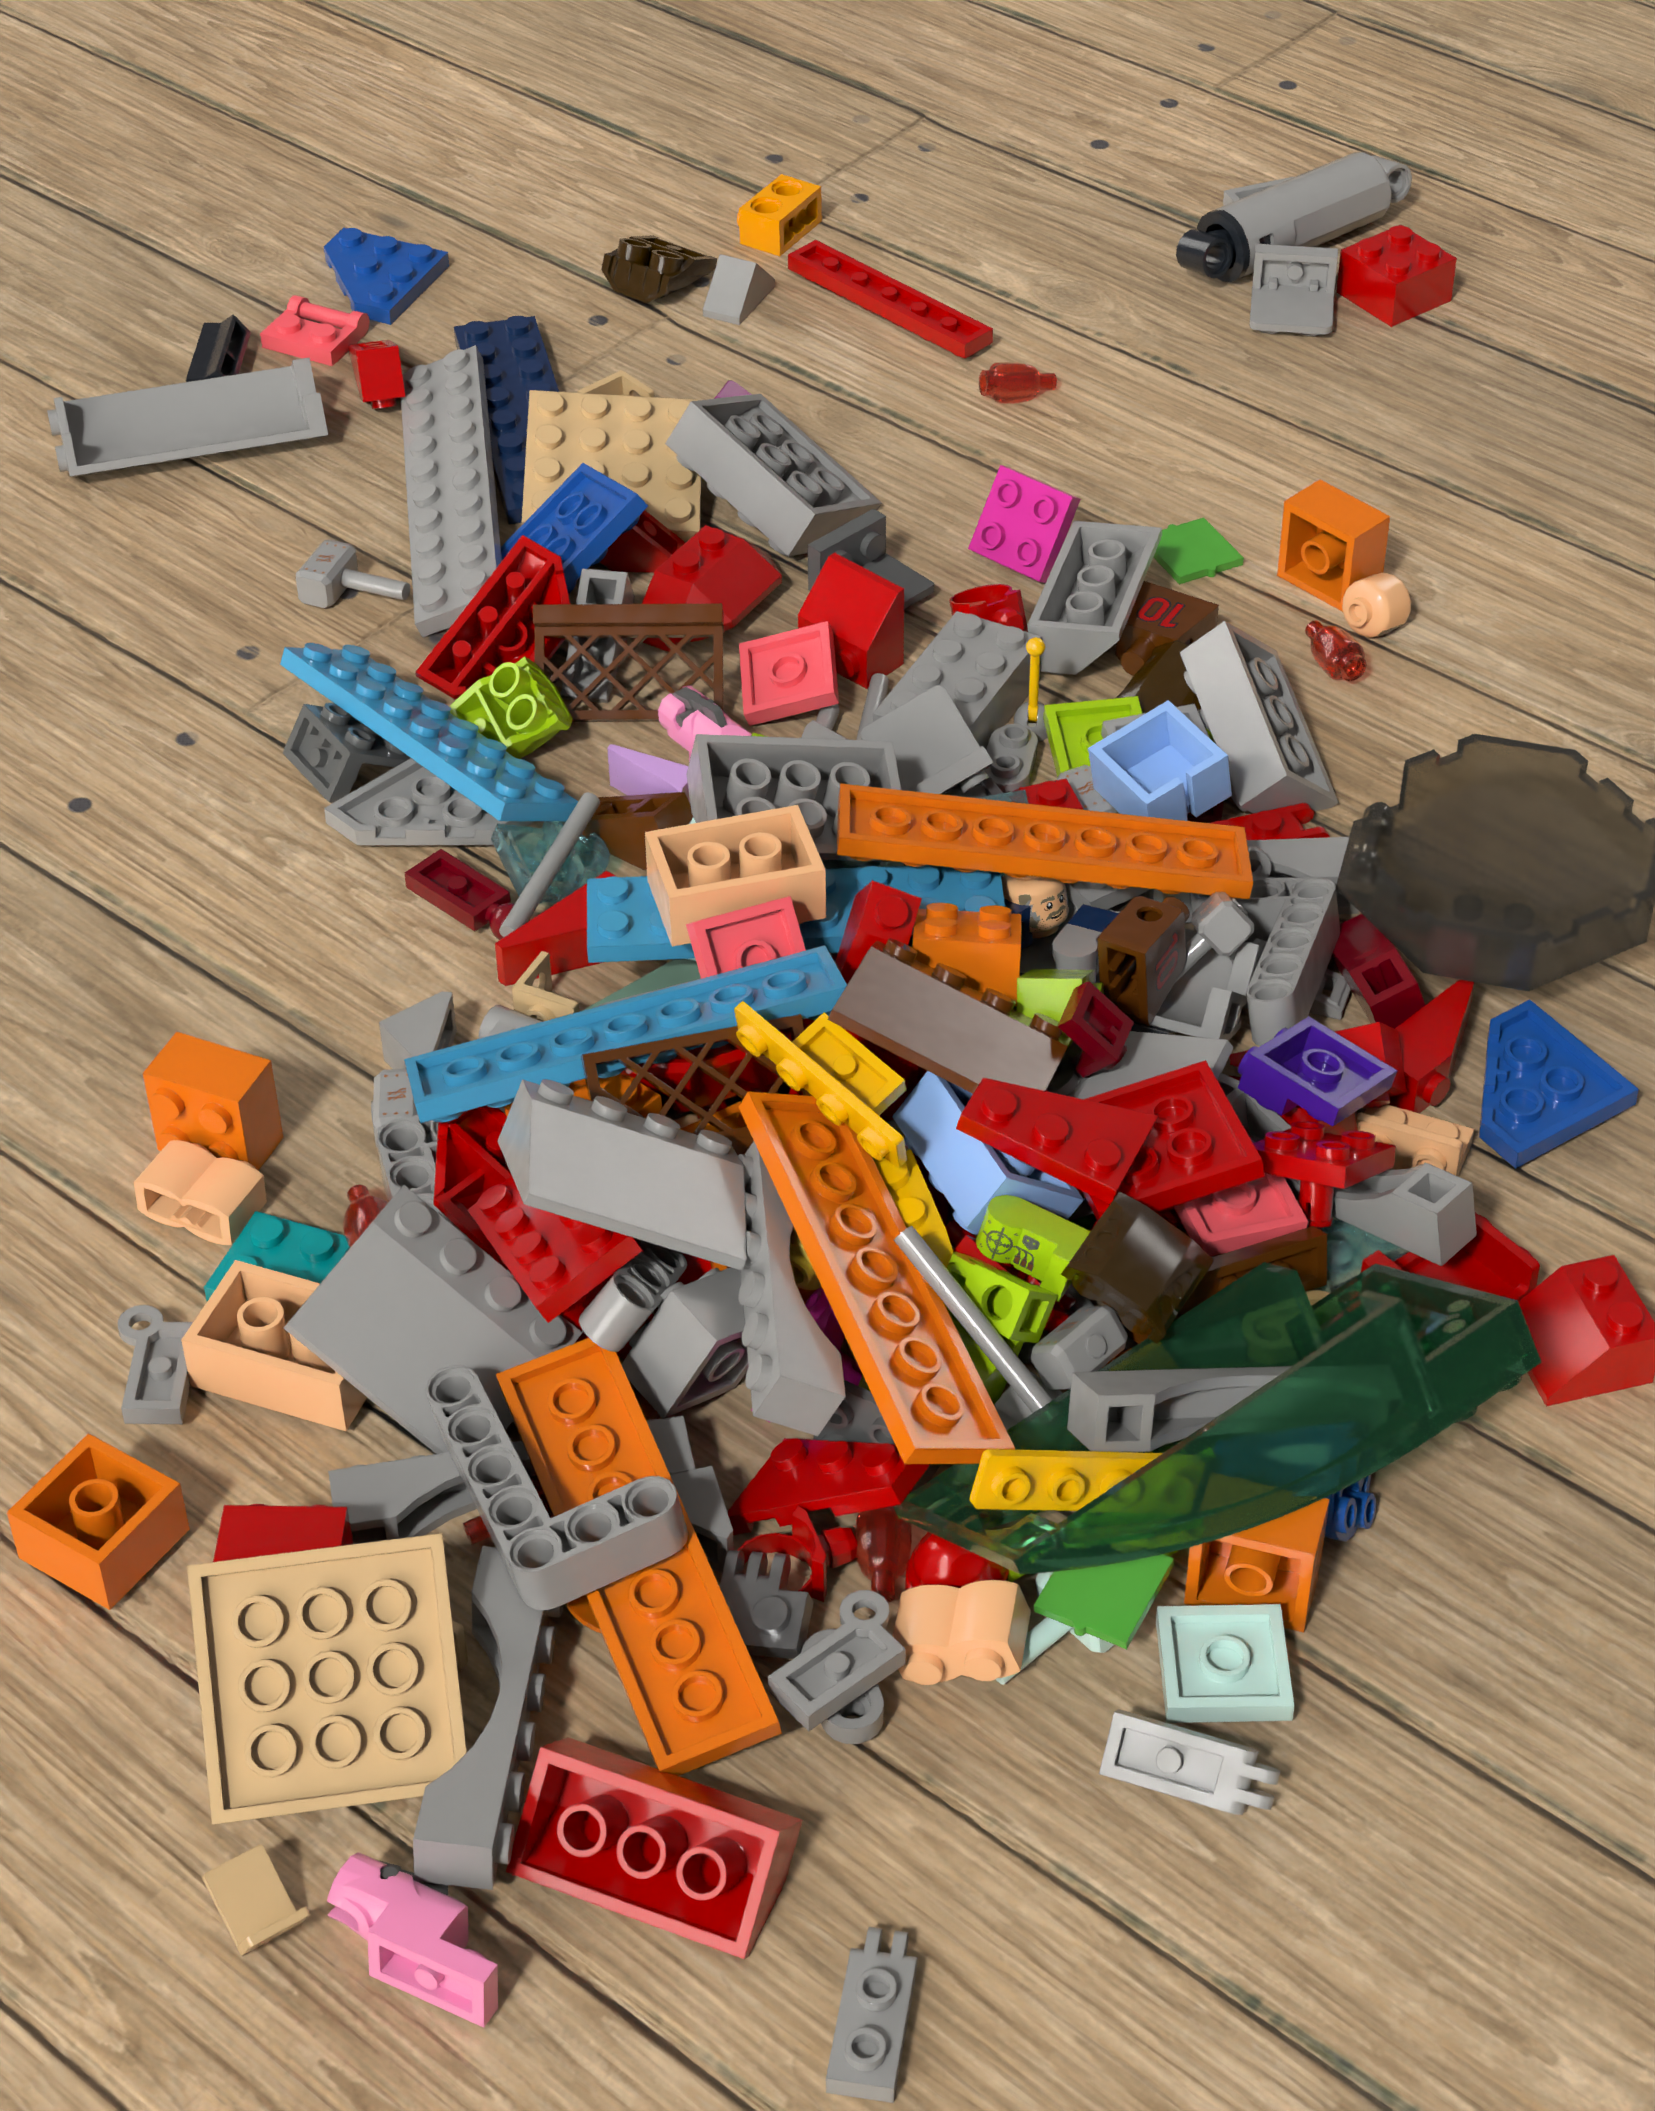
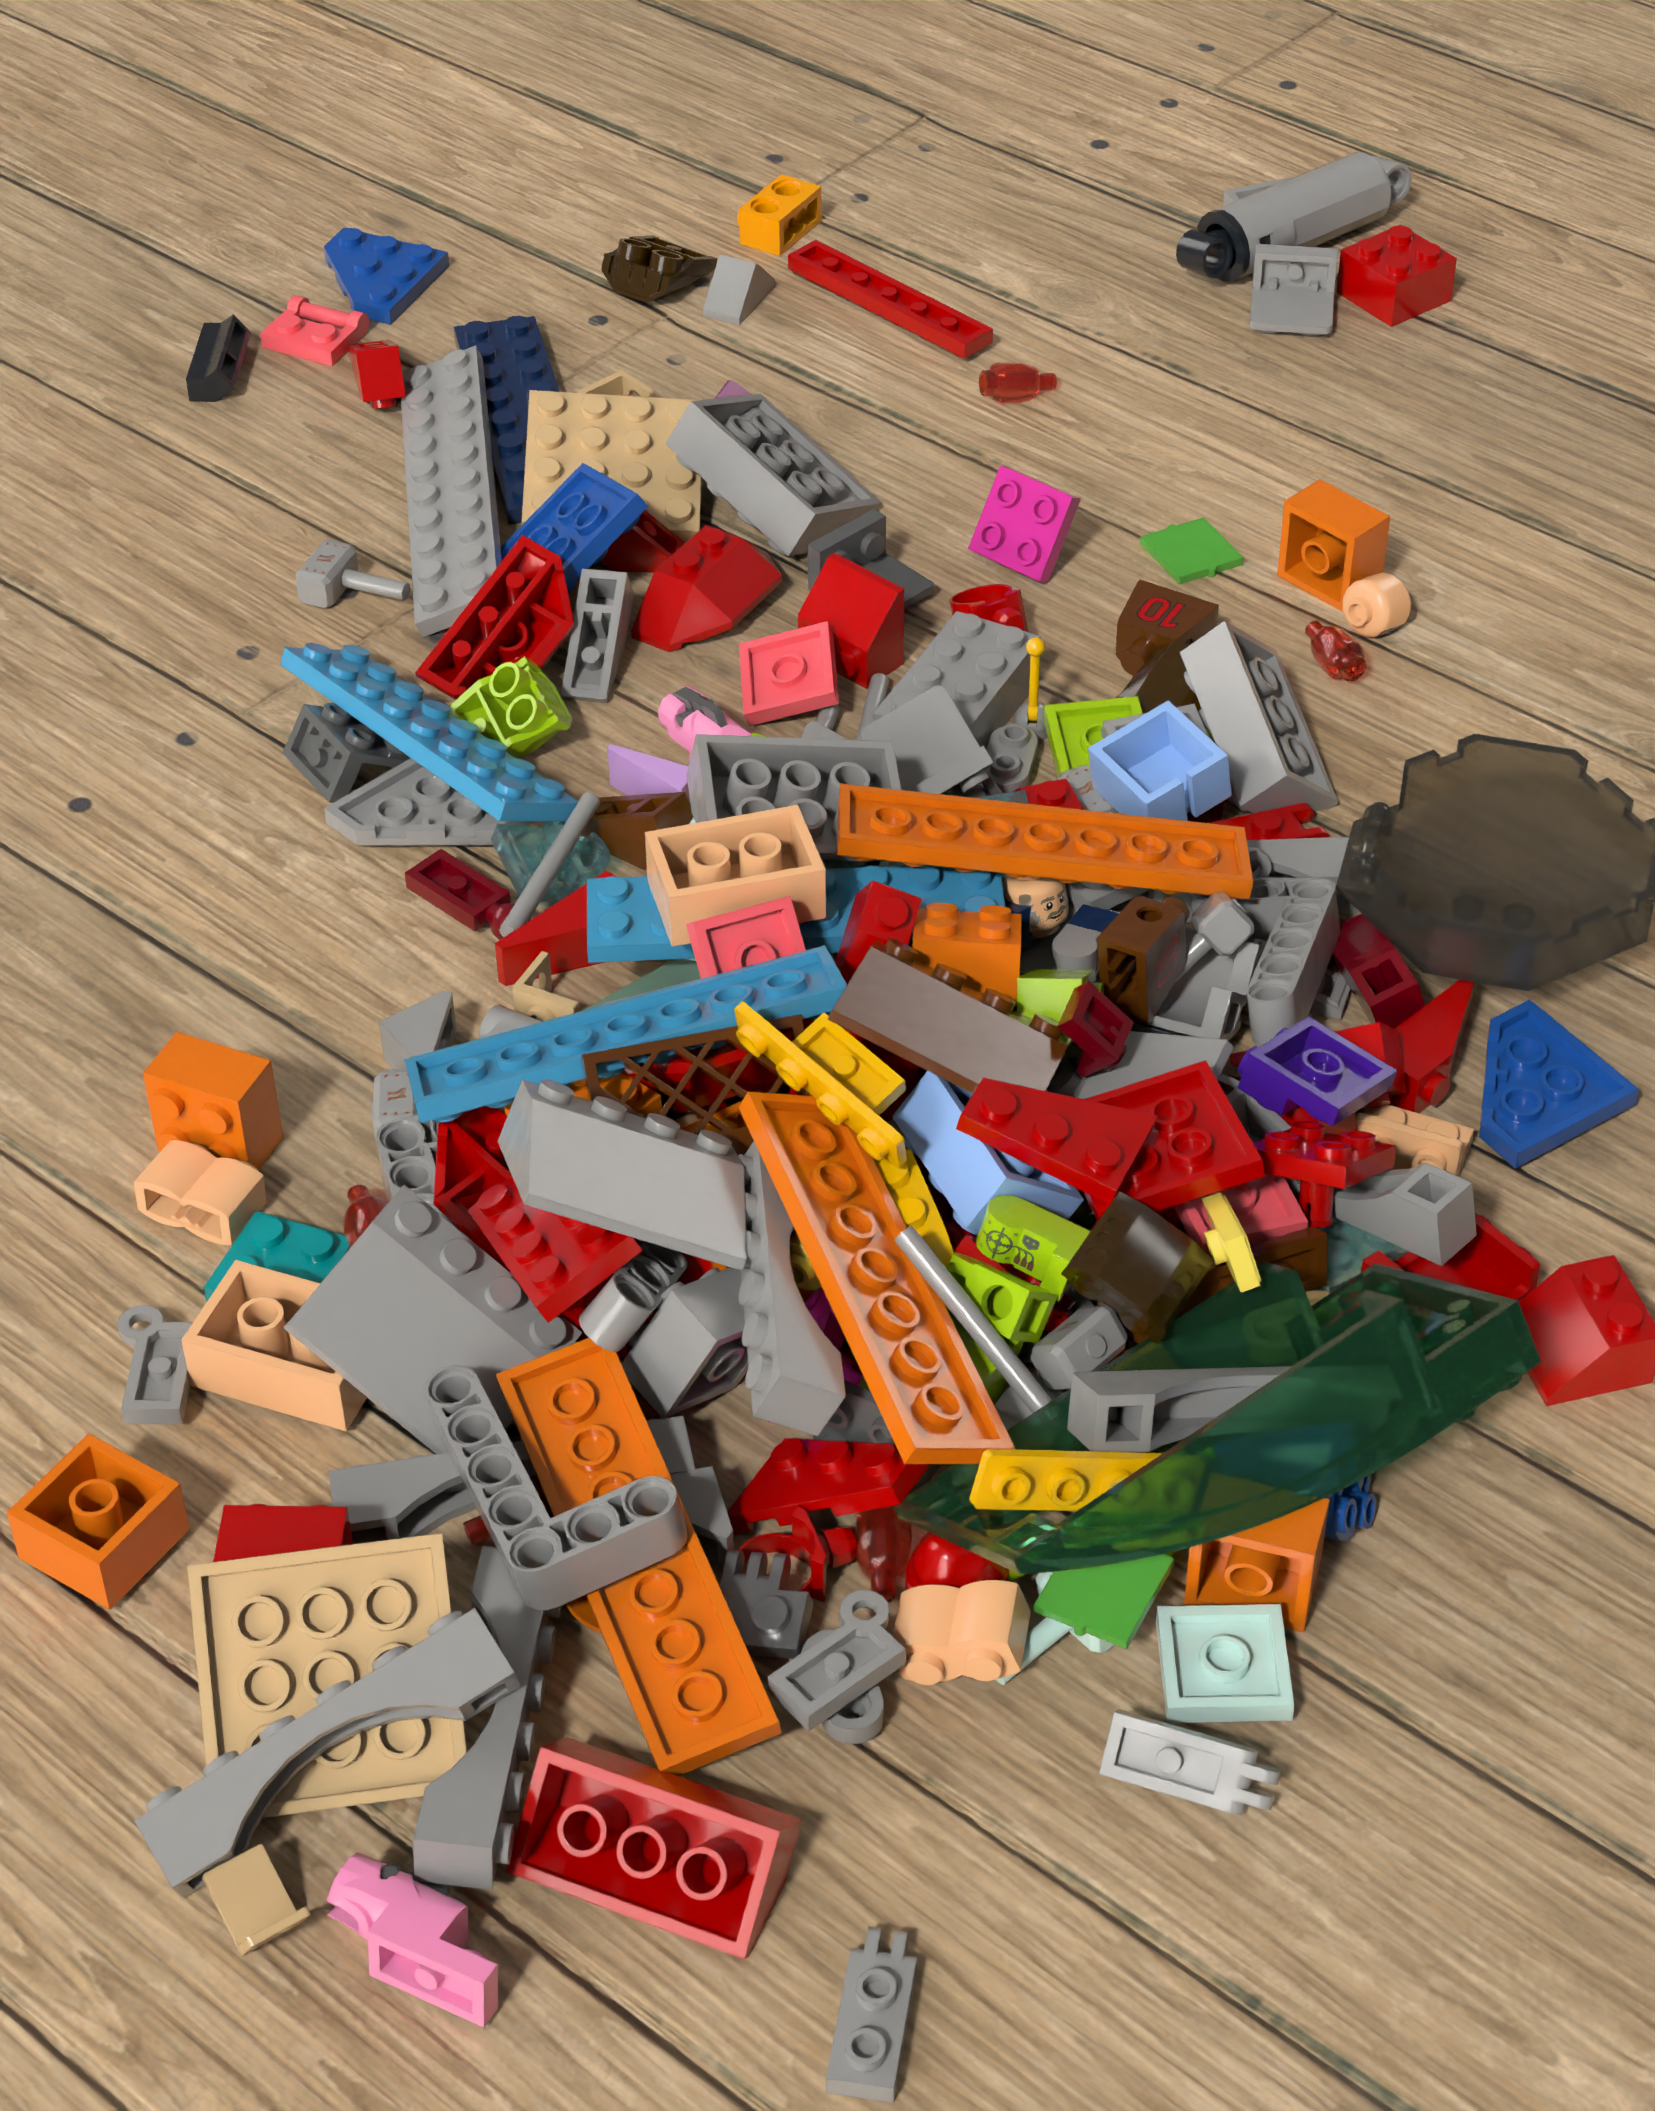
(187, 419): light grey cylinder -> none
(213, 1820): none -> light grey arch
(629, 621): reddish brown fence -> none
(1091, 592): light grey slope -> none
(1229, 1242): none -> light yellow plate

